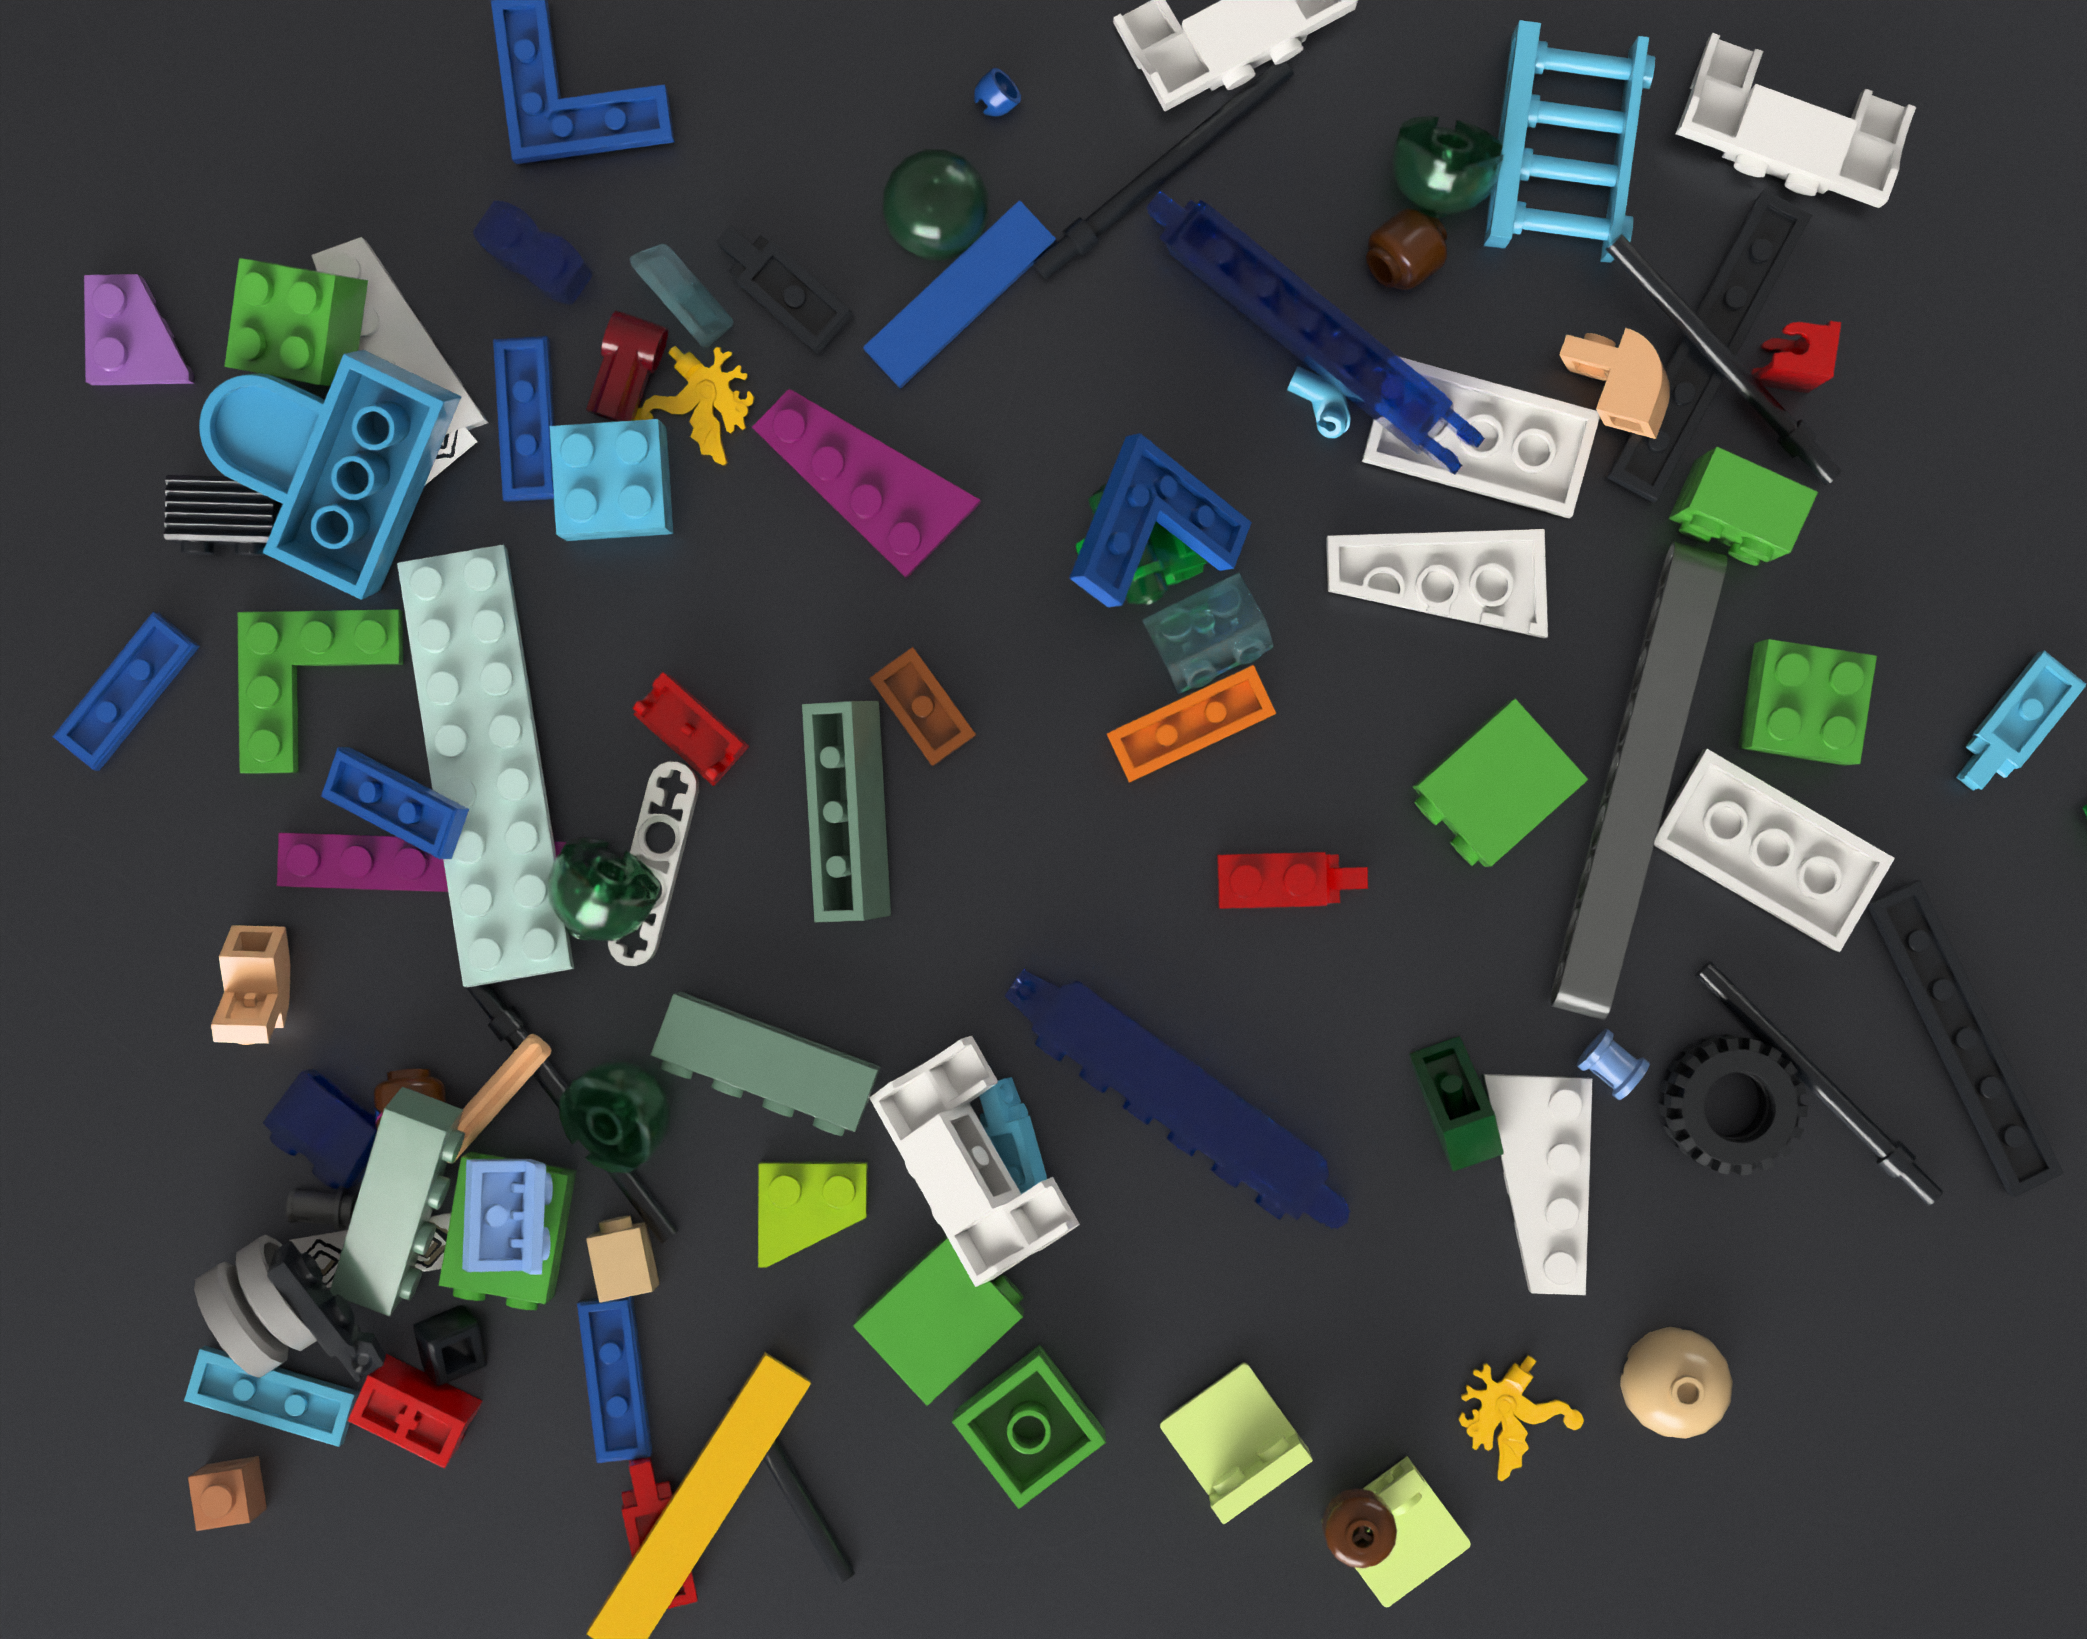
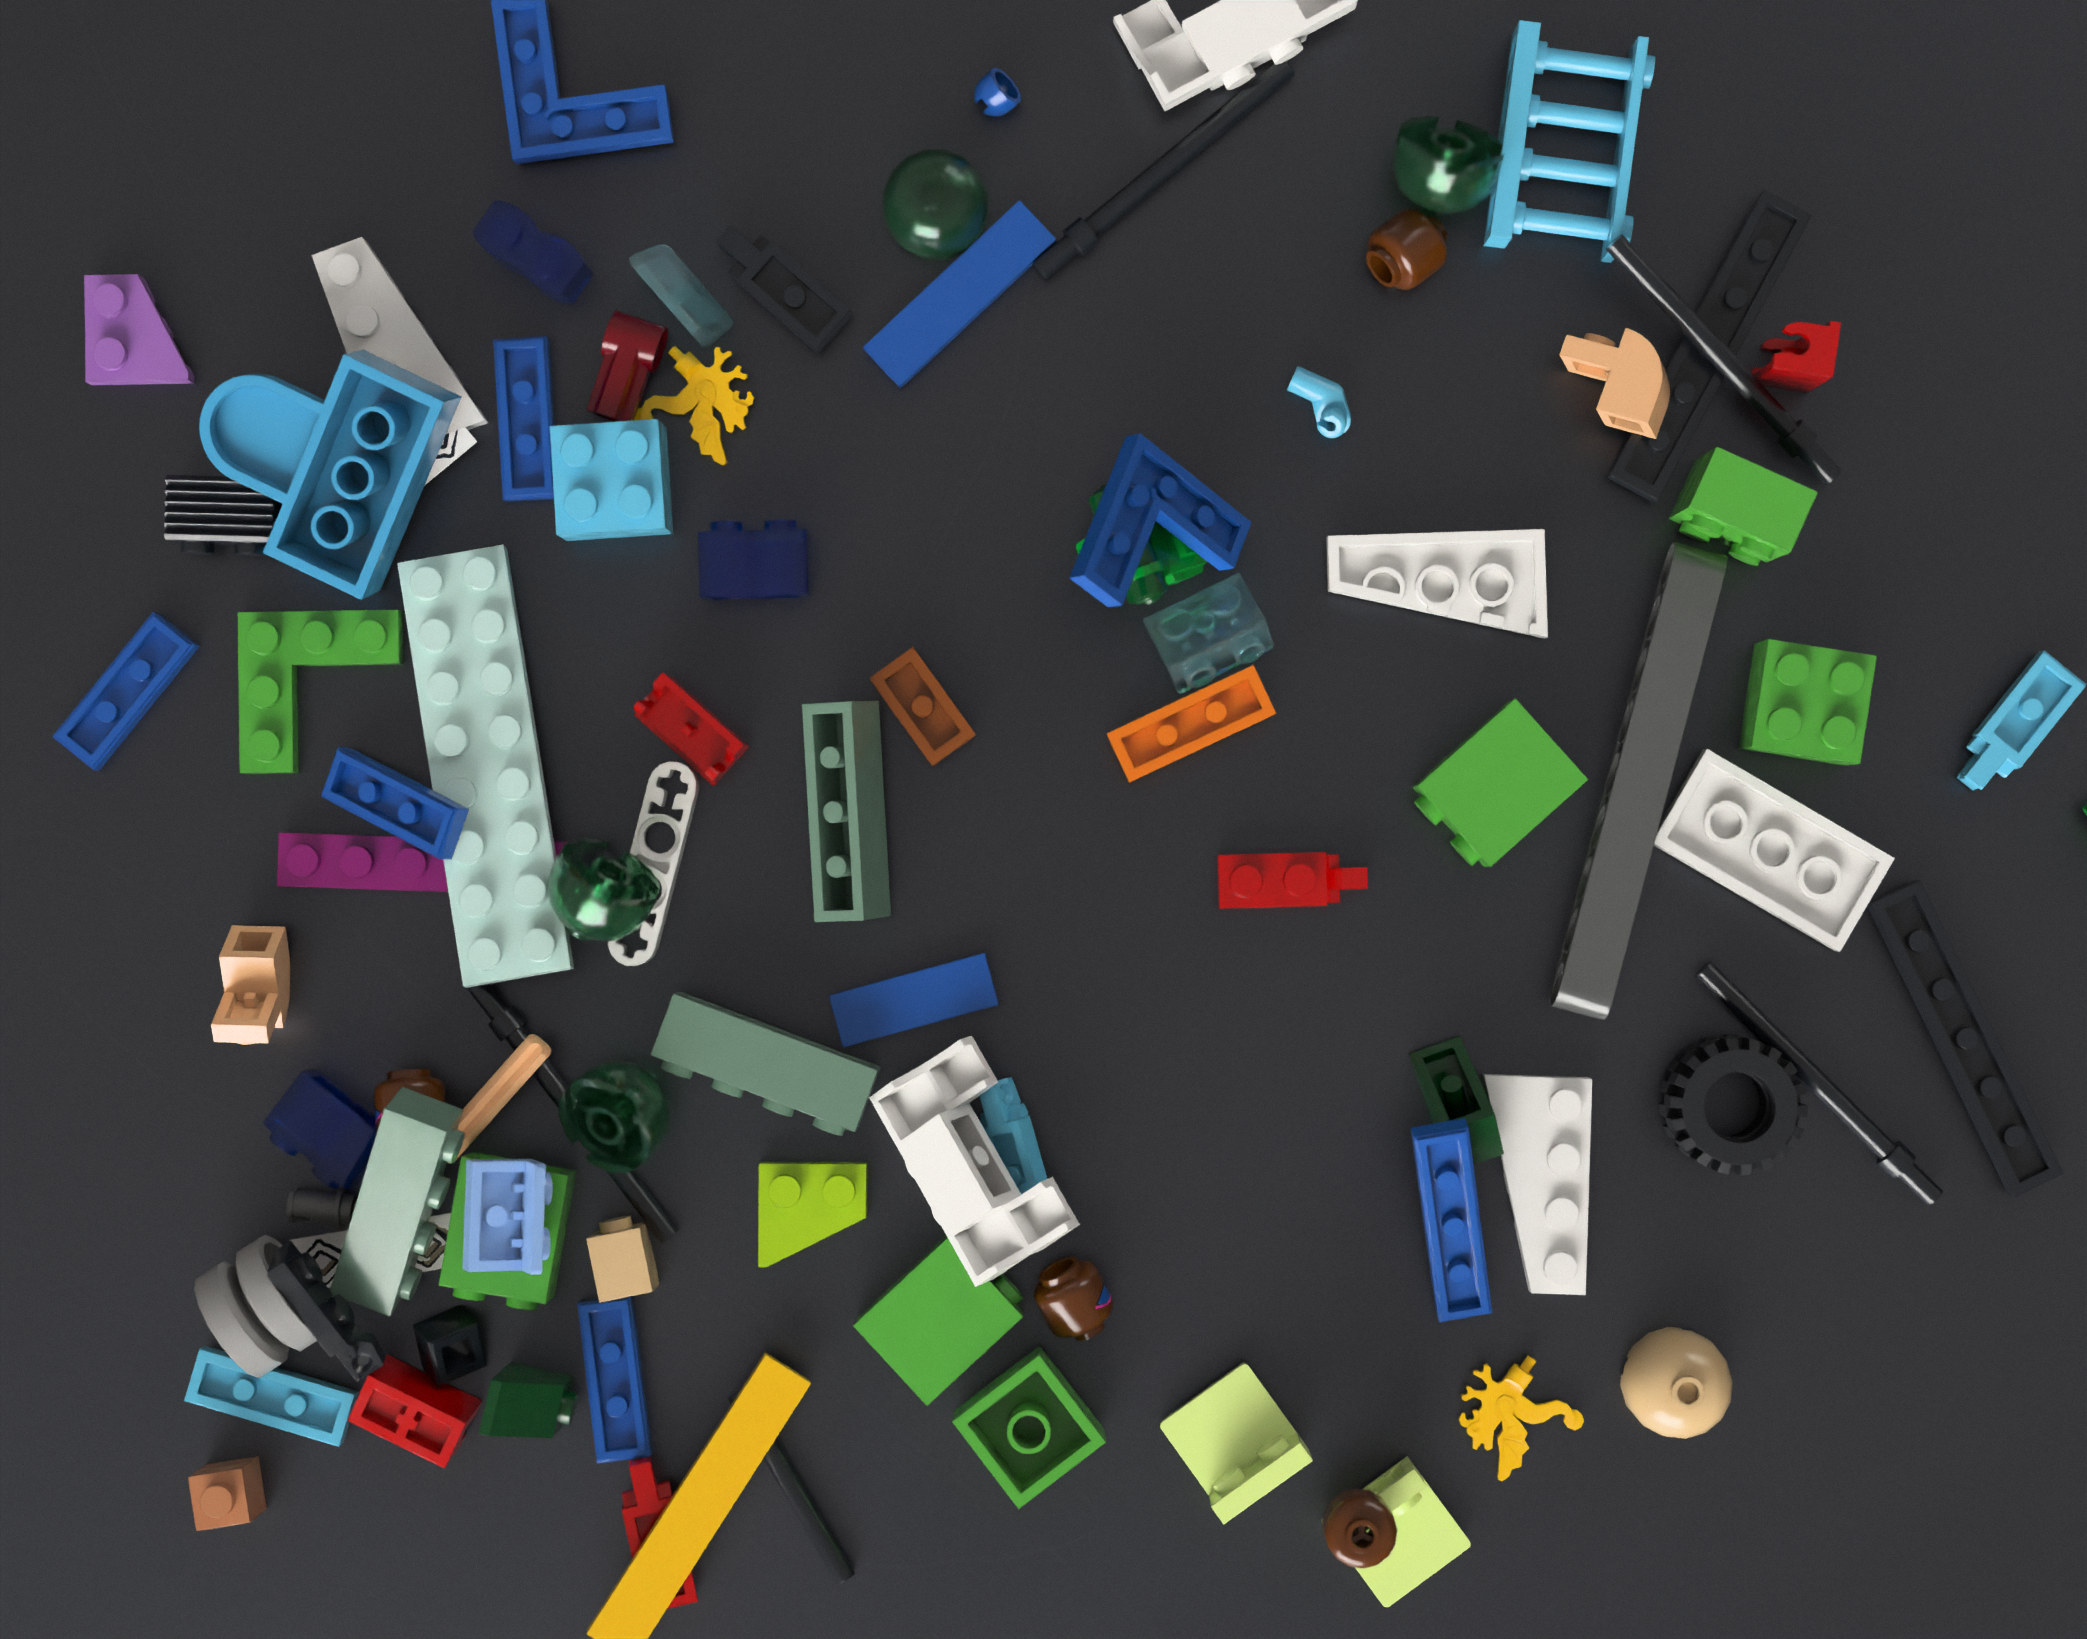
(293, 321): bright green brick -> none
(528, 1403): none -> dark green slope
(754, 563): none -> clear blue brick
(875, 488): magenta wing -> none
(913, 999): none -> blue tile
(1073, 1298): none -> reddish brown head
(1181, 1097): clear blue hinge -> none
(1311, 328): clear blue hinge -> none
(1451, 1219): none -> blue tile
(1530, 450): white plate -> none
(1613, 1064): medium blue bush -> none
(1792, 137): white bracket -> none

